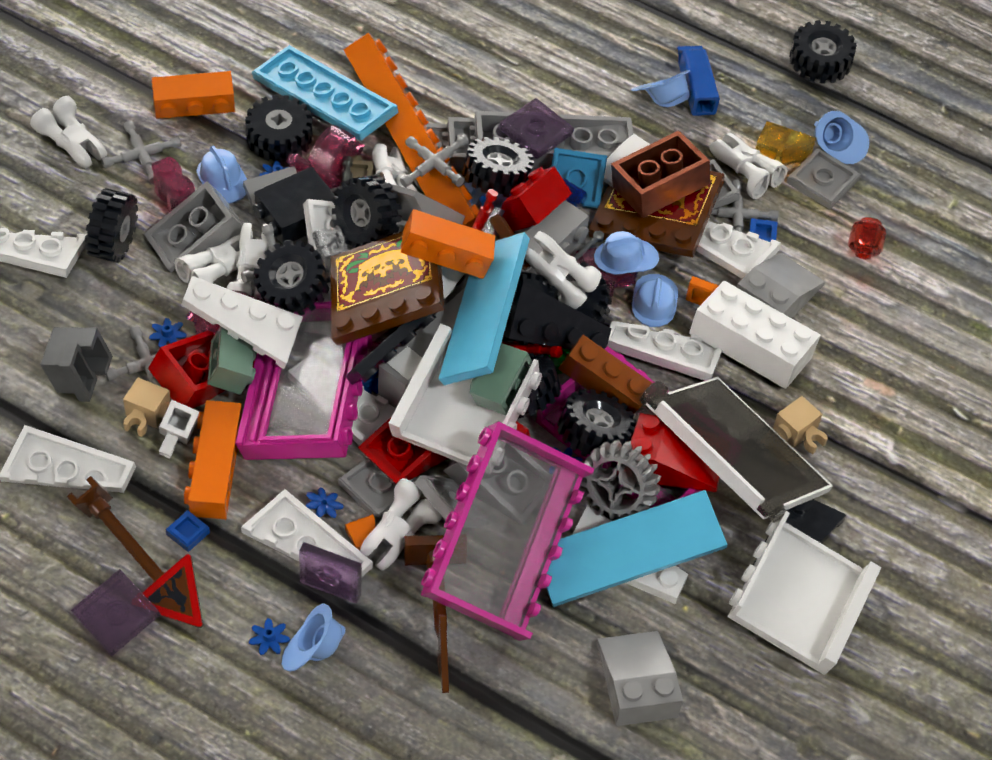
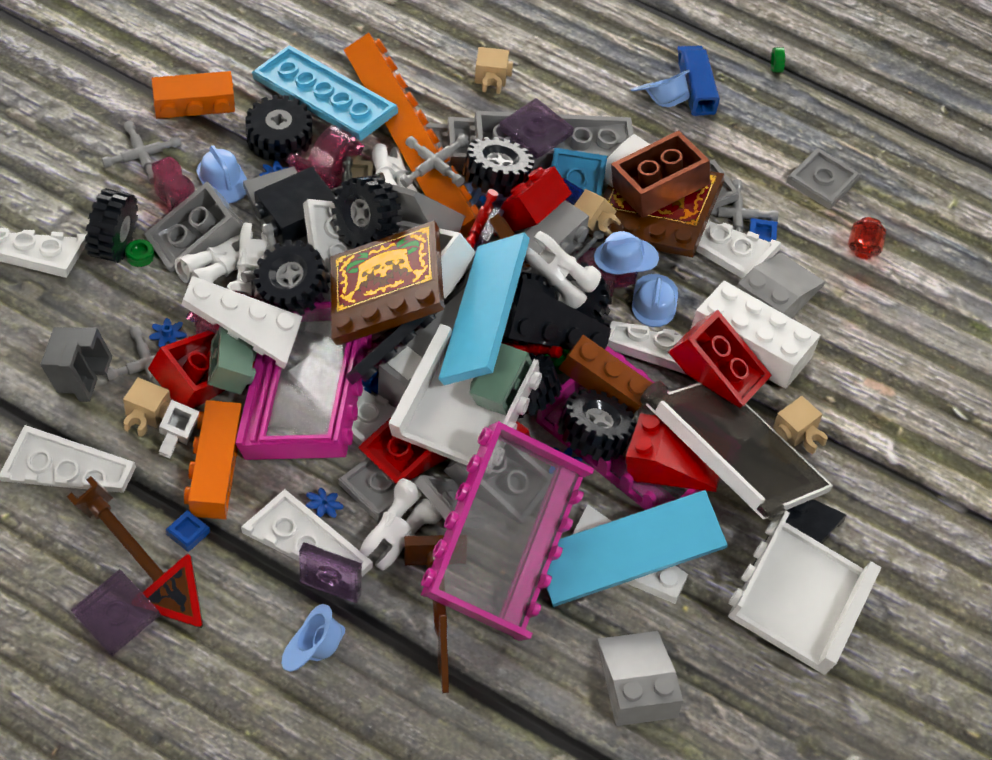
(74, 137): white piece -> none
(139, 253): none -> green tile
(269, 637): blue plant -> none
(329, 242): clear tile -> none
(359, 530): orange tile -> none
(448, 244): orange brick -> none
(492, 68): none -> tan brick
(599, 210): none -> tan brick
(634, 474): light grey gear -> none
(699, 290): orange tile -> none
(720, 360): none -> red slope
(751, 163): white piece -> none
(777, 59): none -> green tile
(784, 144): clear yellow slope -> none
(822, 51): black wheel -> none
(841, 137): light blue piece -> none

